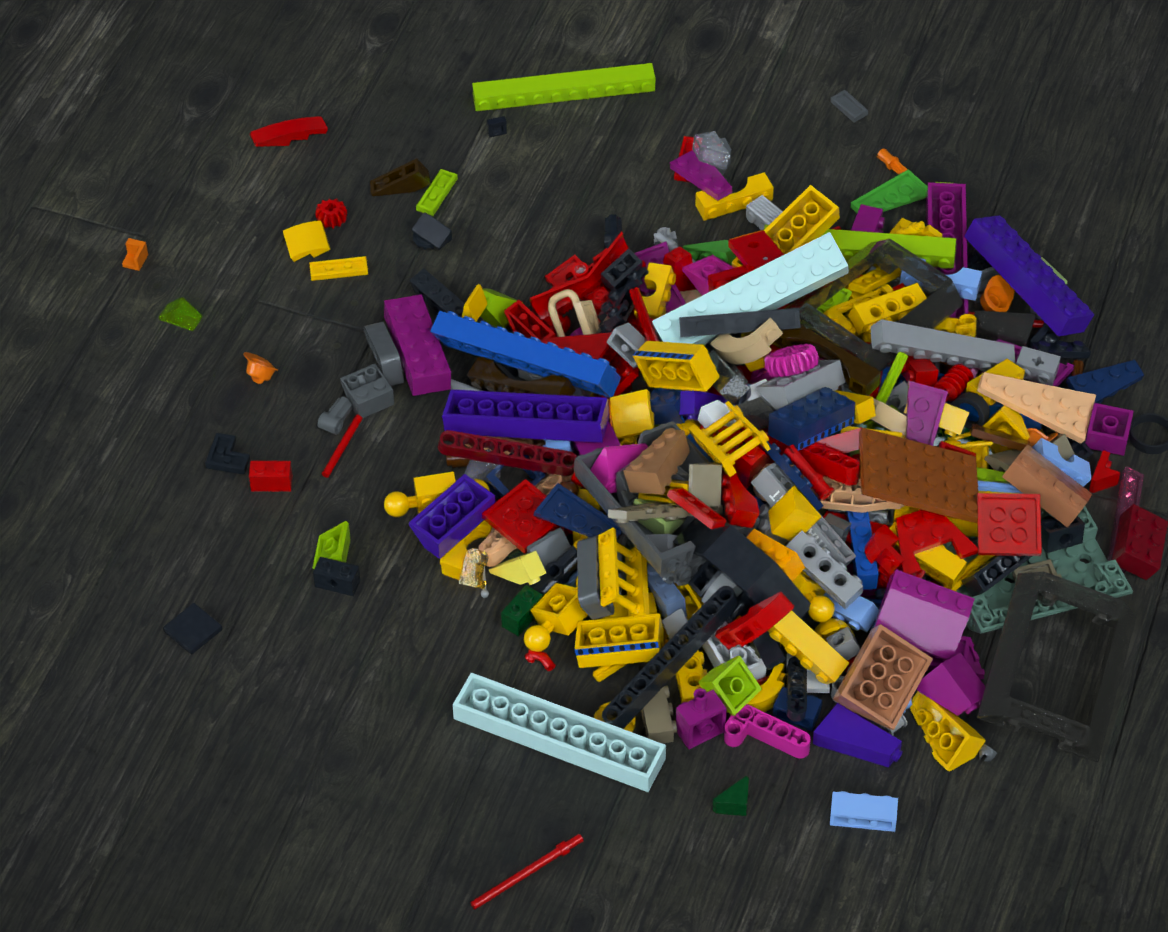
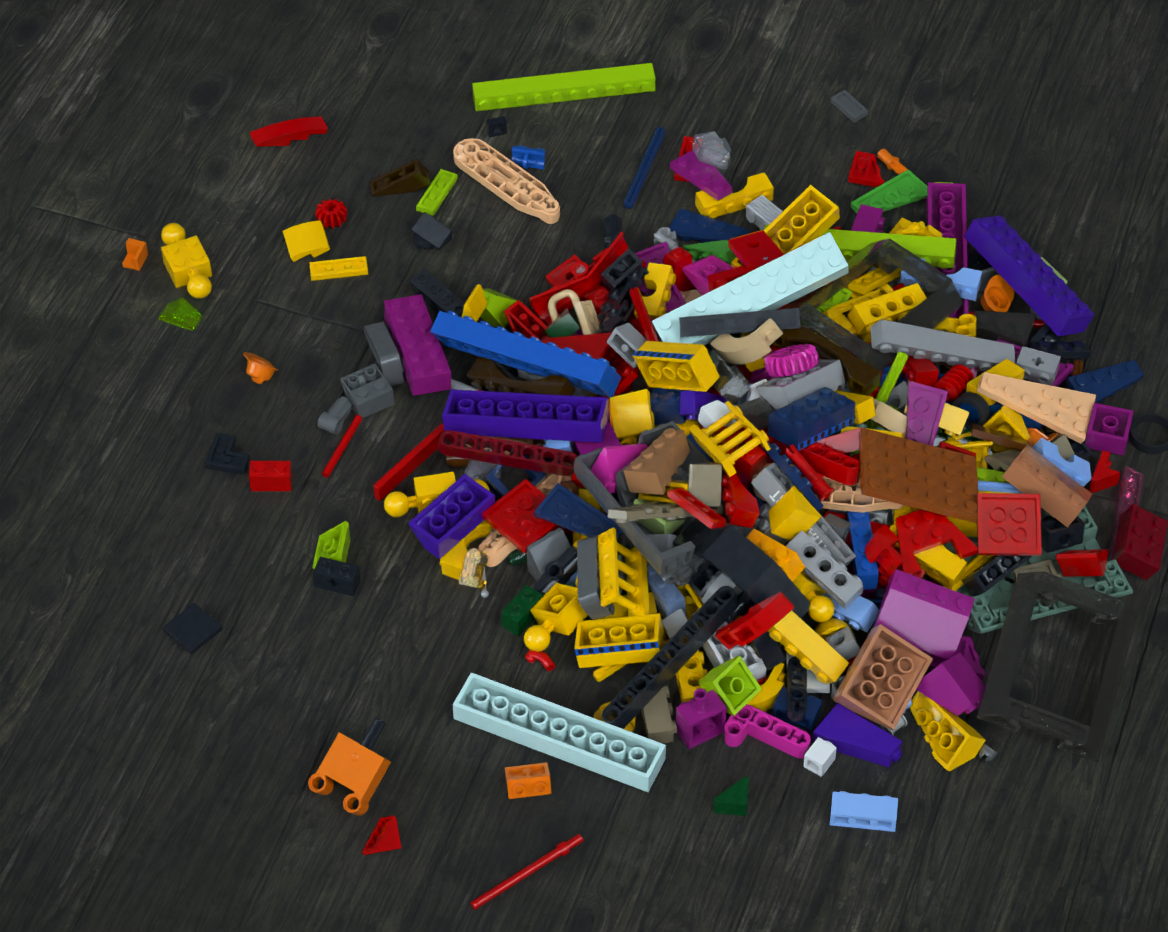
(186, 261): none -> yellow brick
(354, 767): none -> orange piece
(384, 837): none -> red slope
(408, 464): none -> red tile
(506, 179): none -> light nougat beam
(521, 569): light yellow slope -> none
(528, 157): none -> blue hips
(528, 780): none -> orange bracket
(563, 325): none -> dark green slope
(643, 168): none -> dark blue axle
(700, 227): none -> dark blue wing
(820, 756): none -> white brick
(865, 170): none -> red wing
(1083, 562): none -> red slope

